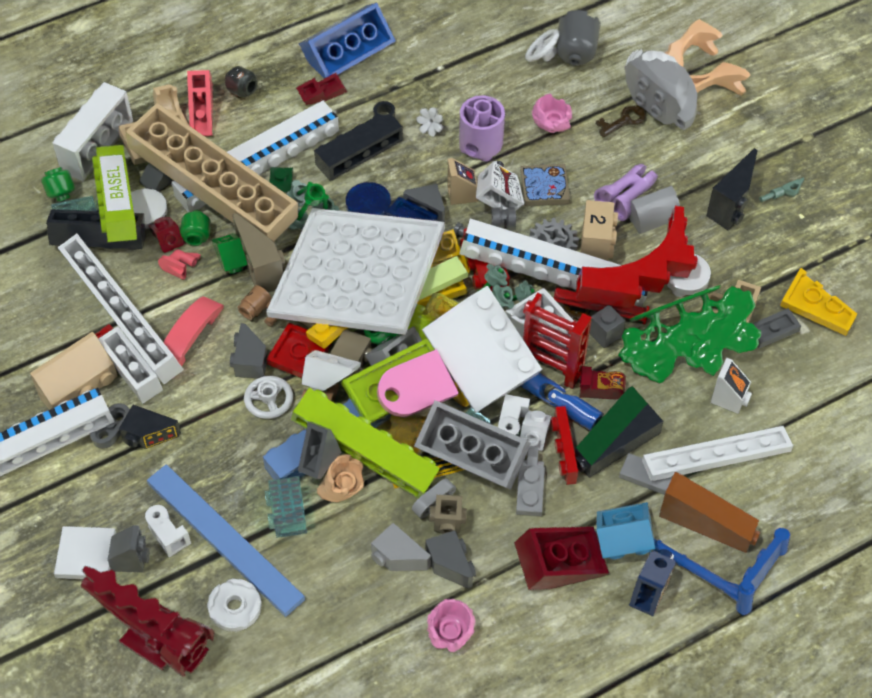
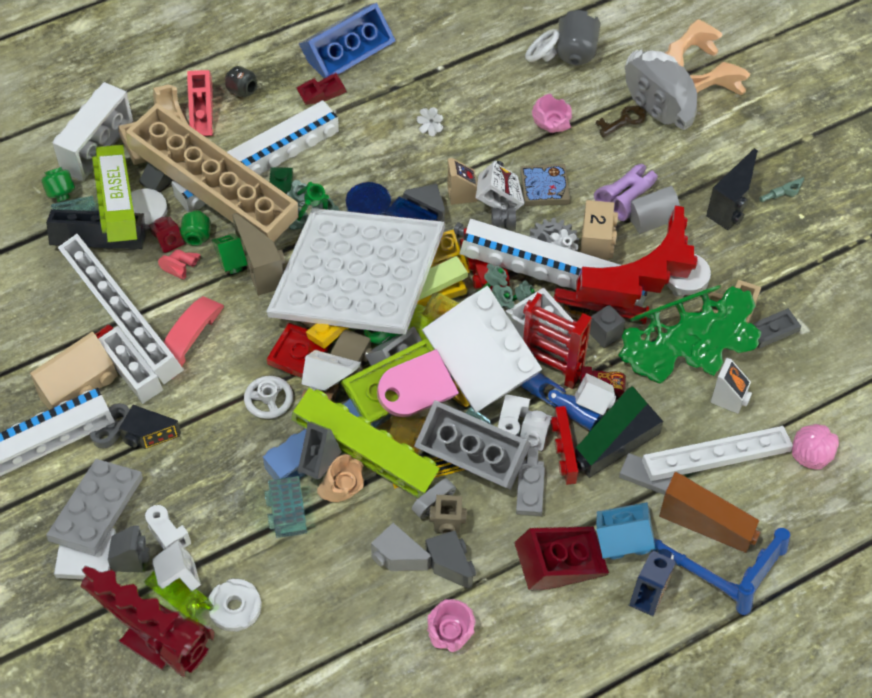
(94, 507): none -> light grey plate
(175, 563): none -> white panel
(180, 596): none -> clear neon green plate
(226, 540): medium blue tile -> none
(250, 354): dark grey slope -> none
(255, 303): medium nougat piece -> none
(360, 143): black hinge -> none
(481, 127): lavender cylinder -> none
(564, 240): none -> white plant
(595, 394): none -> white brick
(814, 303): yellow wing -> none
(814, 446): none -> bright pink hair

